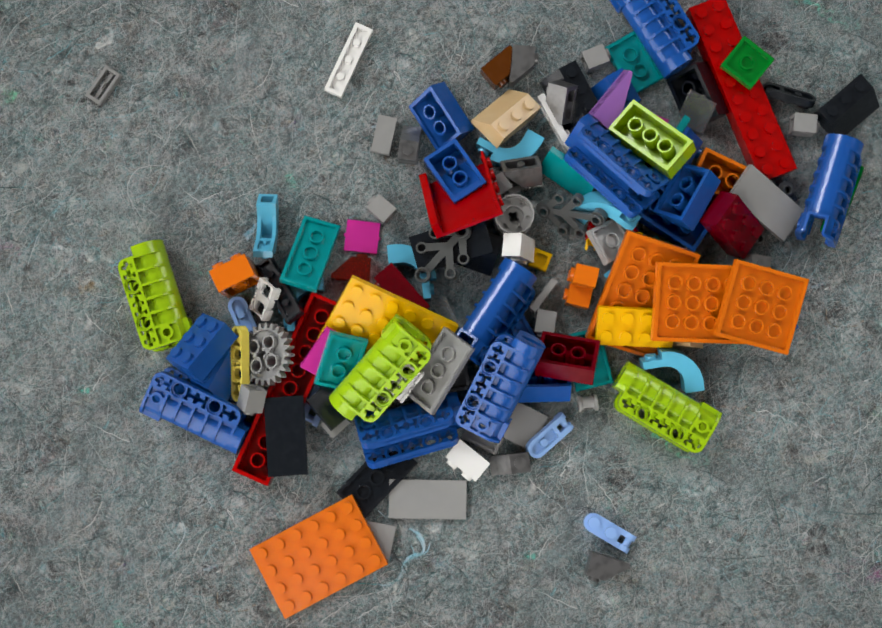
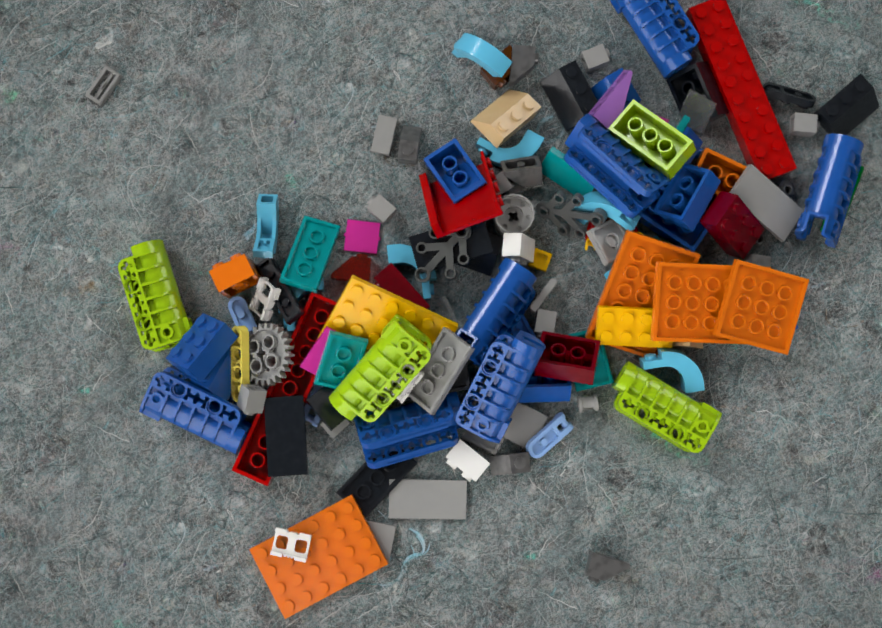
(290, 550): none -> white piece
(348, 60): white plate -> none
(440, 115): blue slope -> none
(482, 53): none -> medium azure arch
(558, 130): white plate -> none
(561, 100): flat silver slope -> none
(581, 285): orange brick -> none
(608, 531): light blue plate -> none
(631, 55): teal tile -> none
(747, 63): green plate -> none

